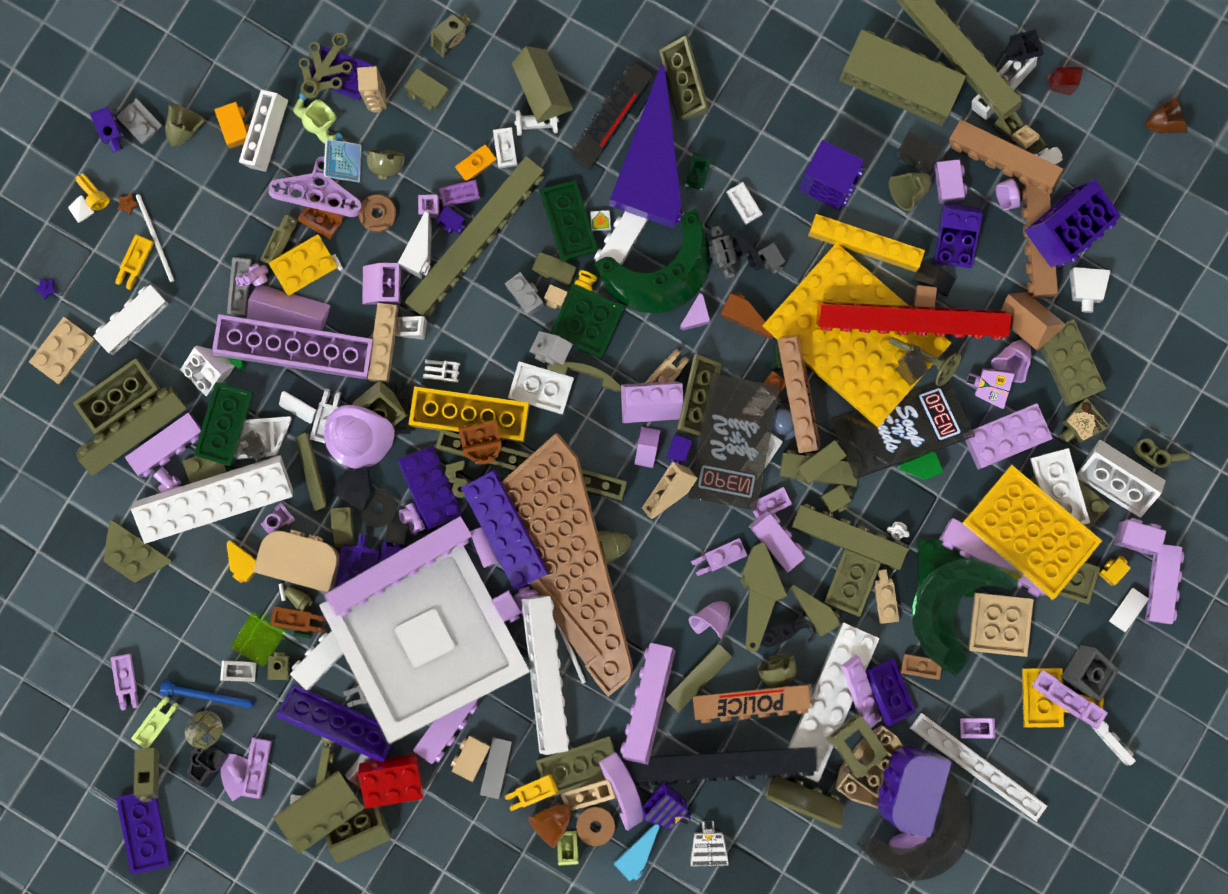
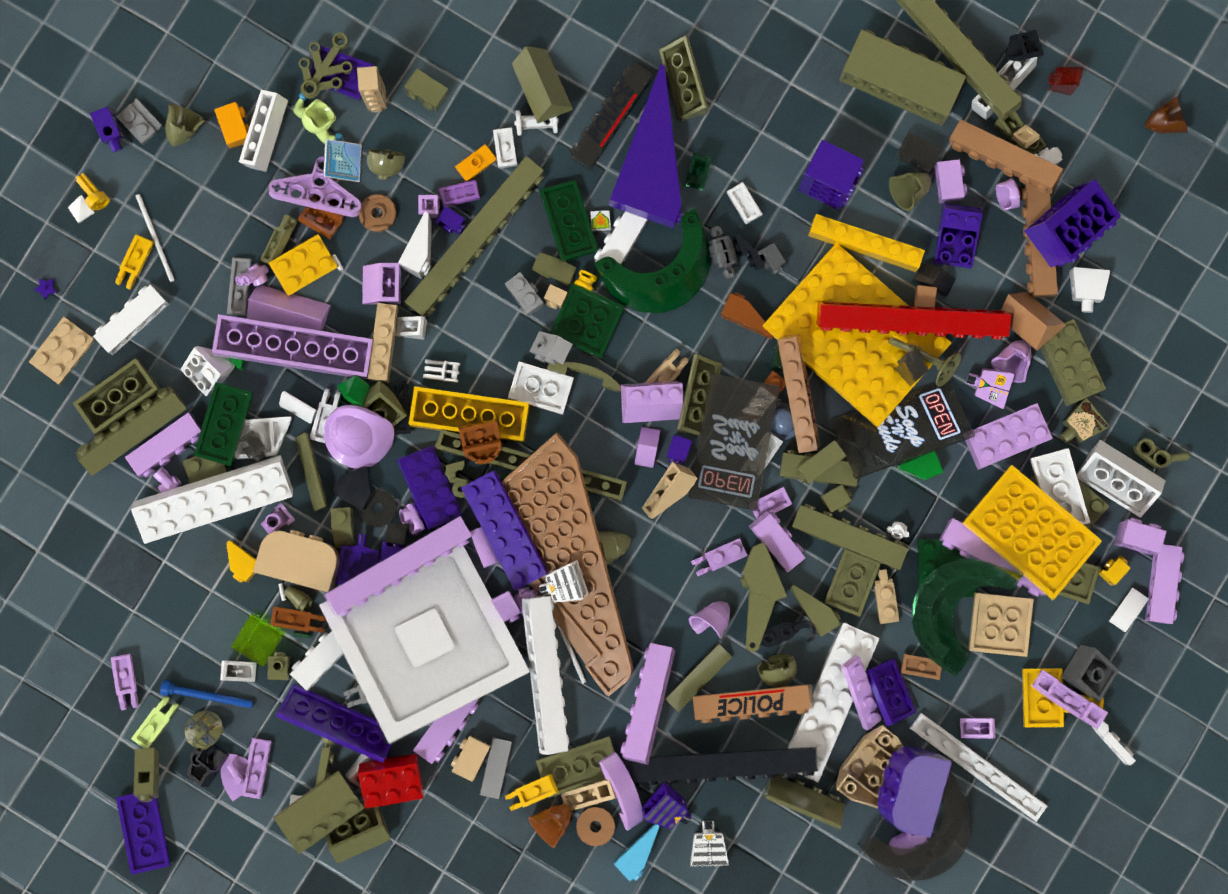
(127, 203): dark orange piece -> none
(130, 555): olive wing -> none
(354, 390): none -> green slope
(449, 34): olive torso -> none
(565, 584): none -> white torso
(568, 848): yellowish green slope -> none
(697, 315): lavender slope -> none
(837, 739): olive panel -> none

